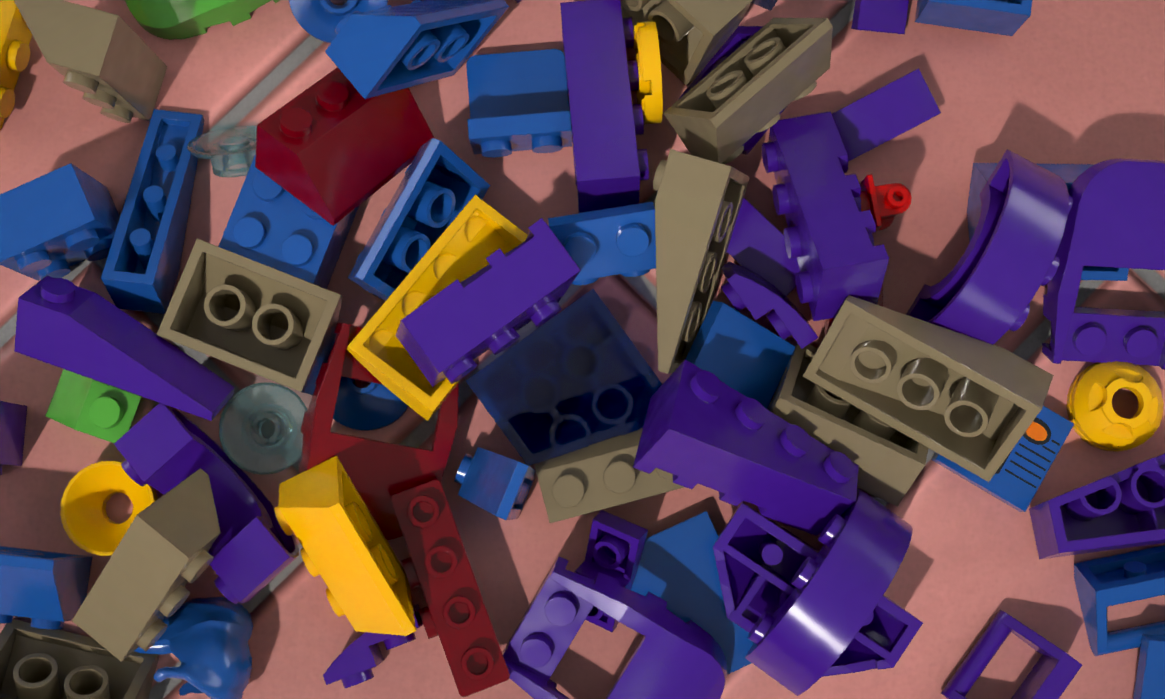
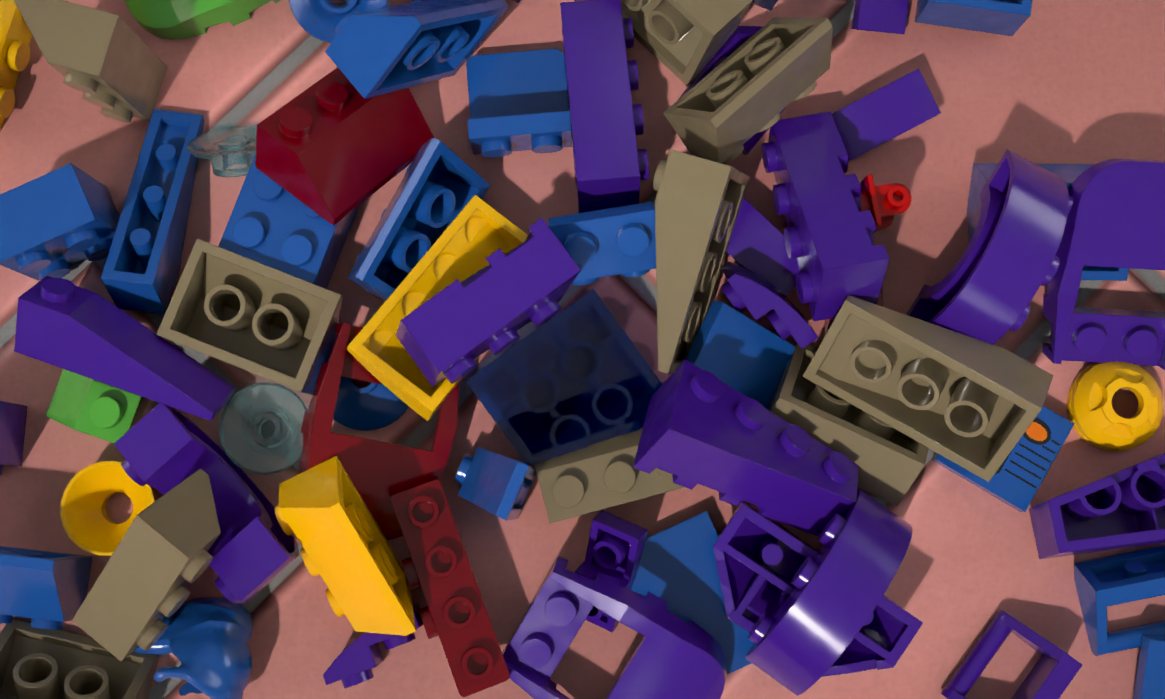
(649, 71): yellow tile -> none

